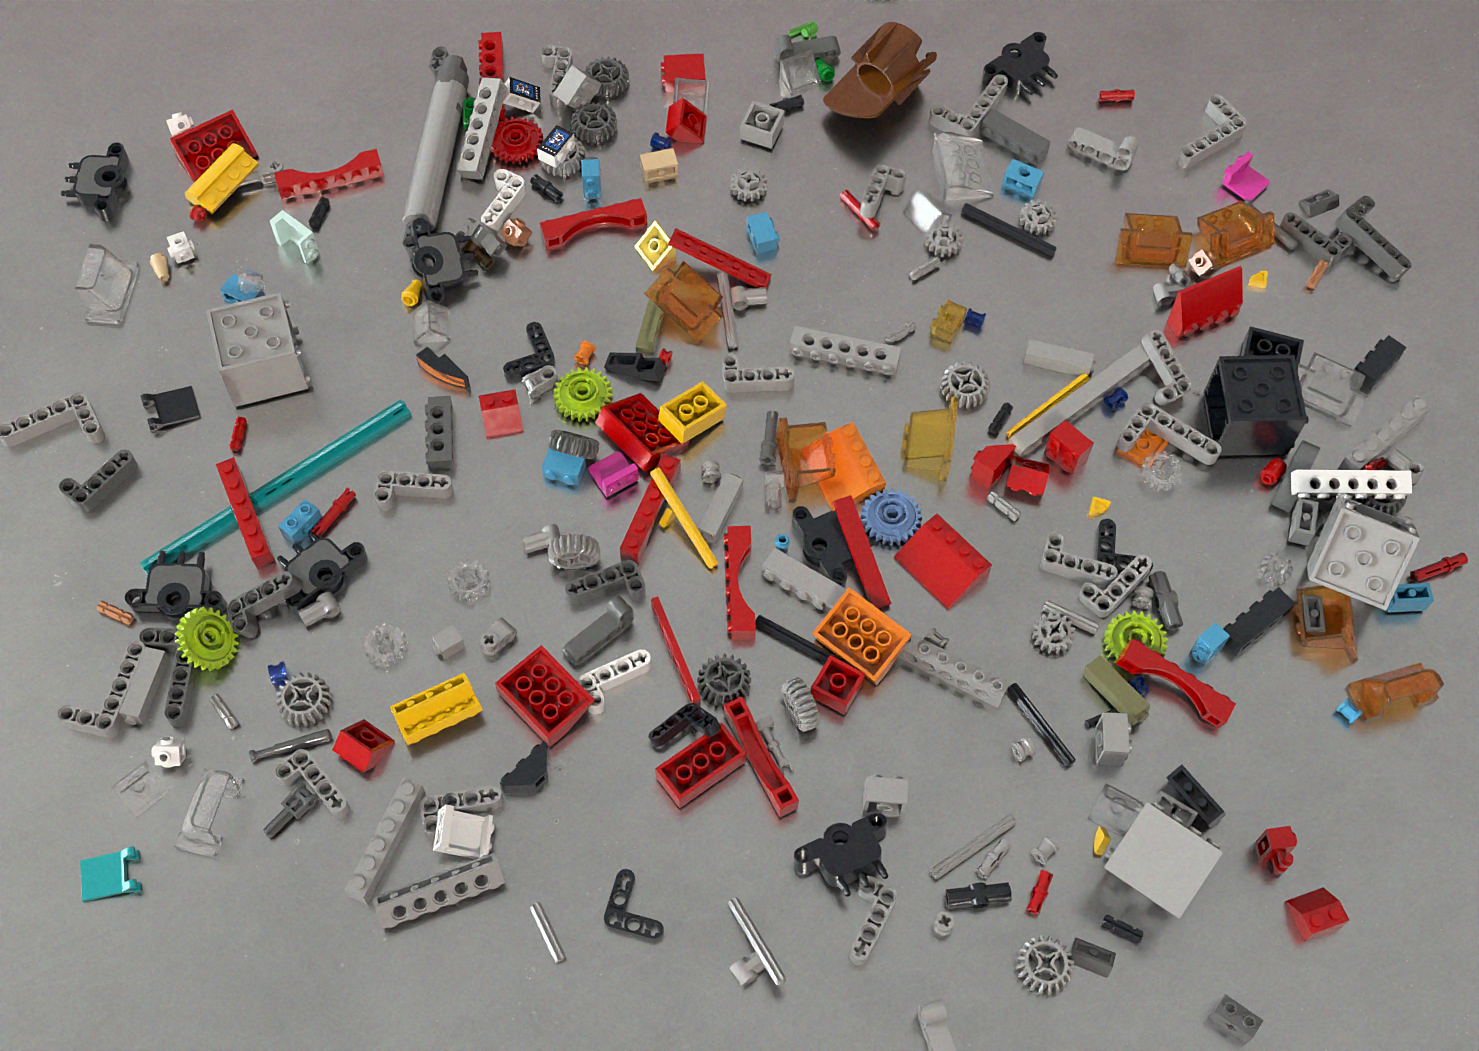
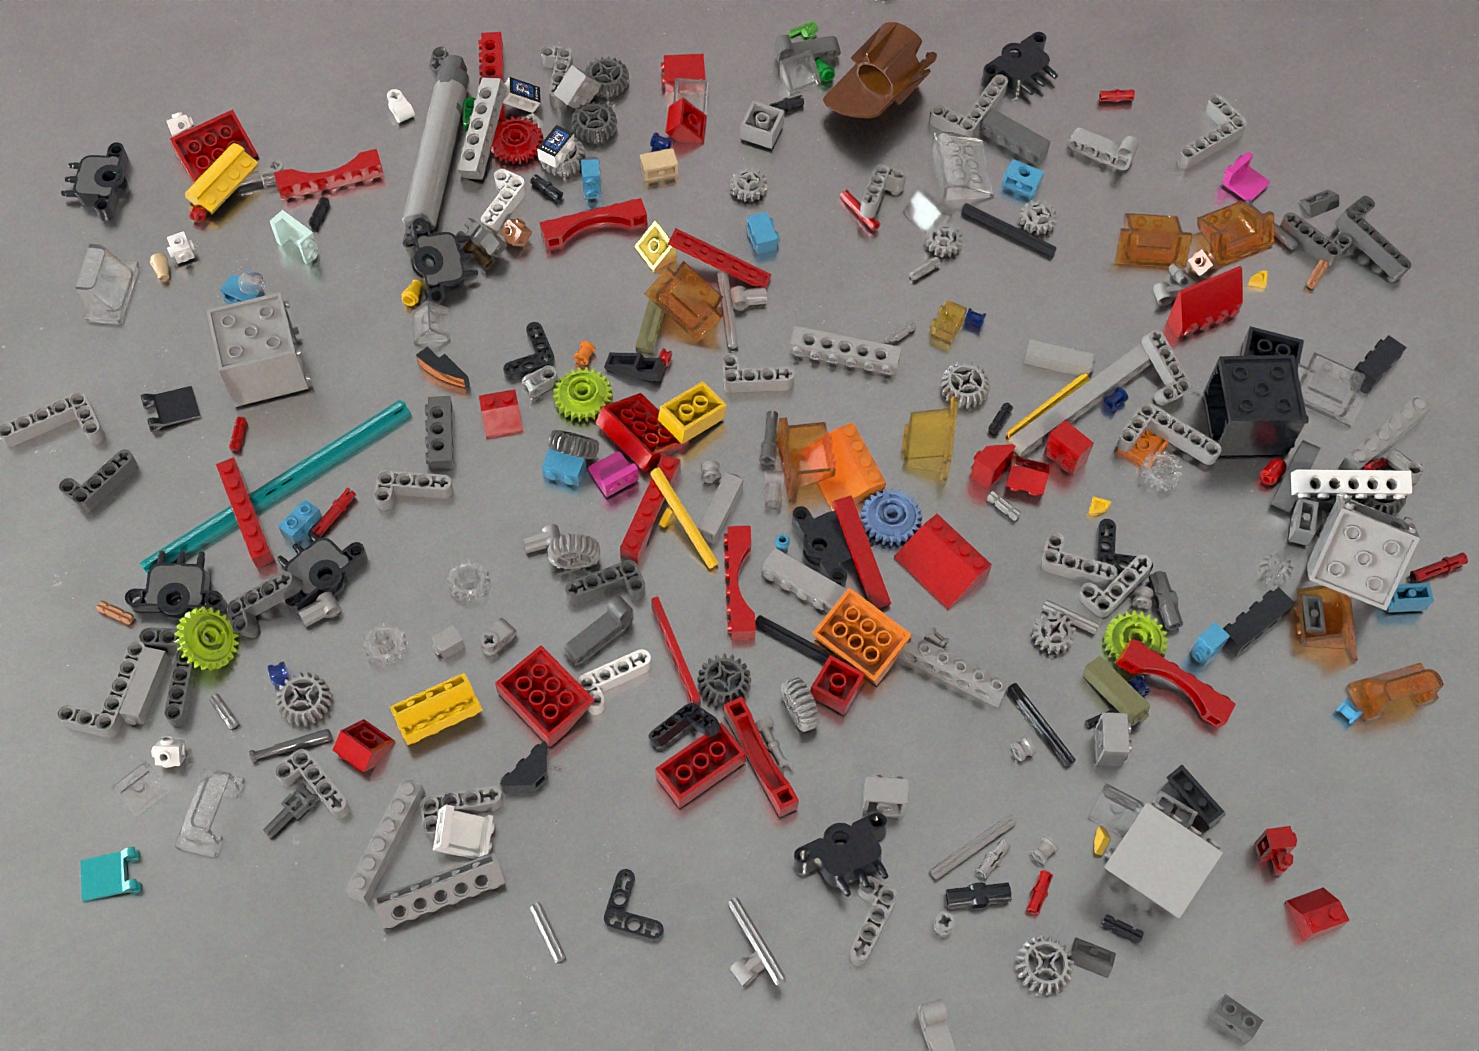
(399, 106): none -> white piece

